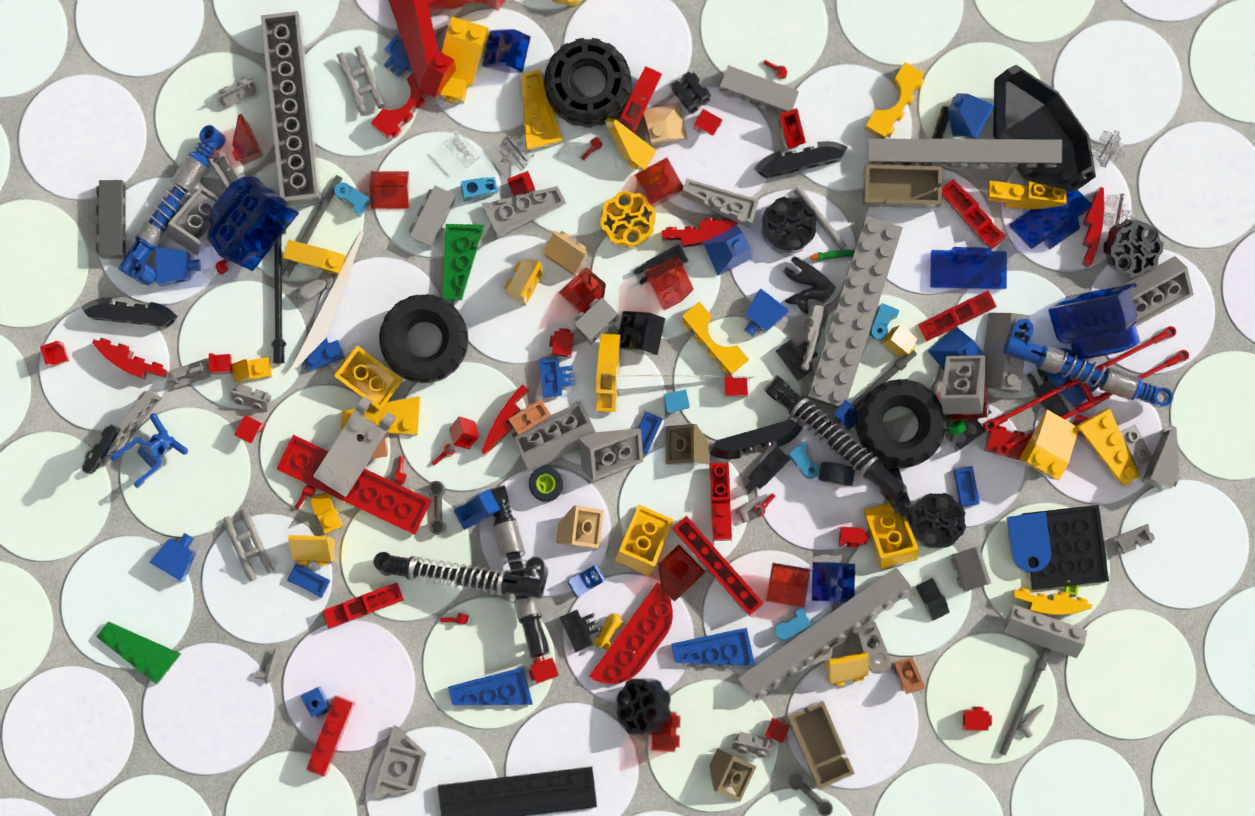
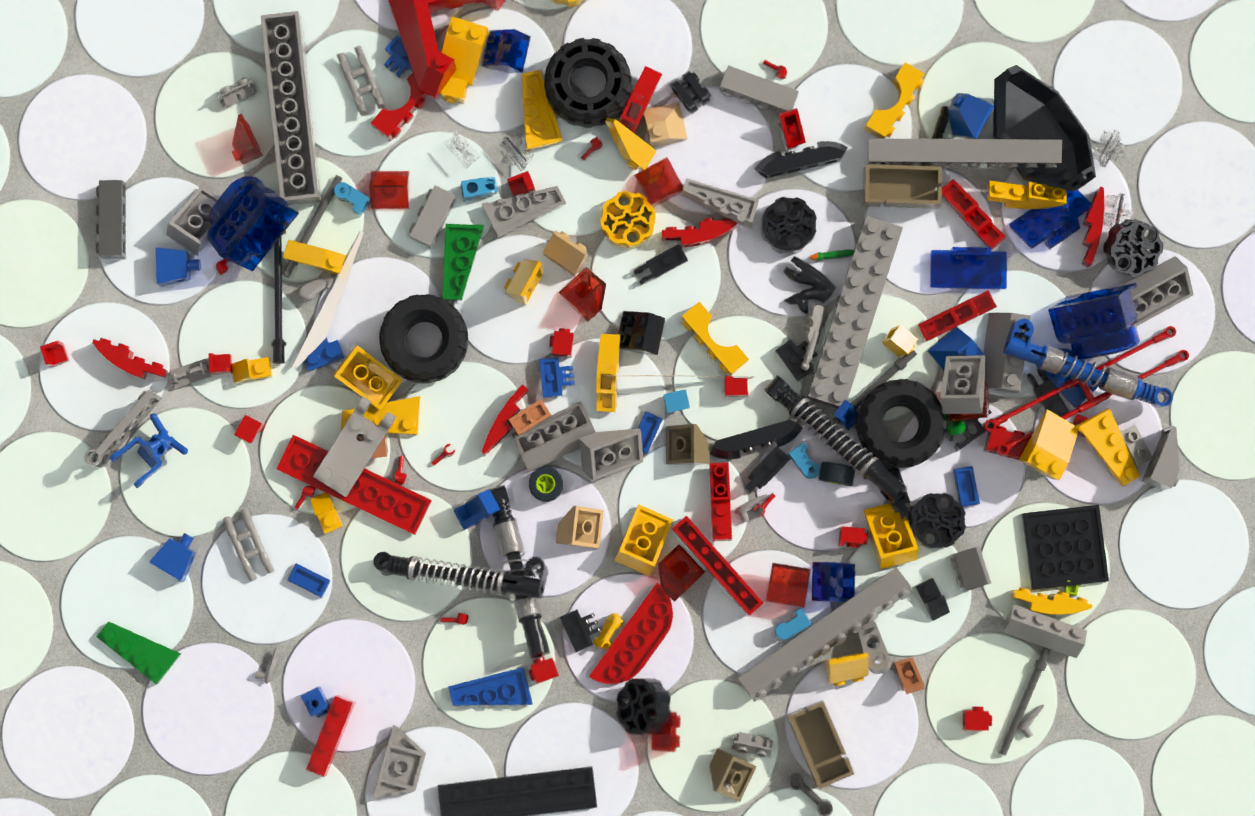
(100, 450): black hinge -> none
(153, 315): black brick -> none
(184, 180): blue piece -> none
(222, 166): light grey hinge -> none
(242, 396): light grey hinge -> none
(312, 549): yellow slope -> none
(362, 605): red slope -> none
(437, 489): dark grey bar -> none
(463, 433): red panel -> none
(585, 581): bracket -> none
(596, 320): light grey slope -> none
(669, 282): clear red slope -> none
(707, 122): red panel -> none
(720, 648): blue wing -> none
(728, 250): blue slope -> none
(764, 313): blue torso -> none
(777, 730): red plate -> none
(821, 219): light grey bar -> none
(879, 327): dark azure leg -> none
(1029, 539): blue tile -> none
(1126, 541): light grey hinge -> none

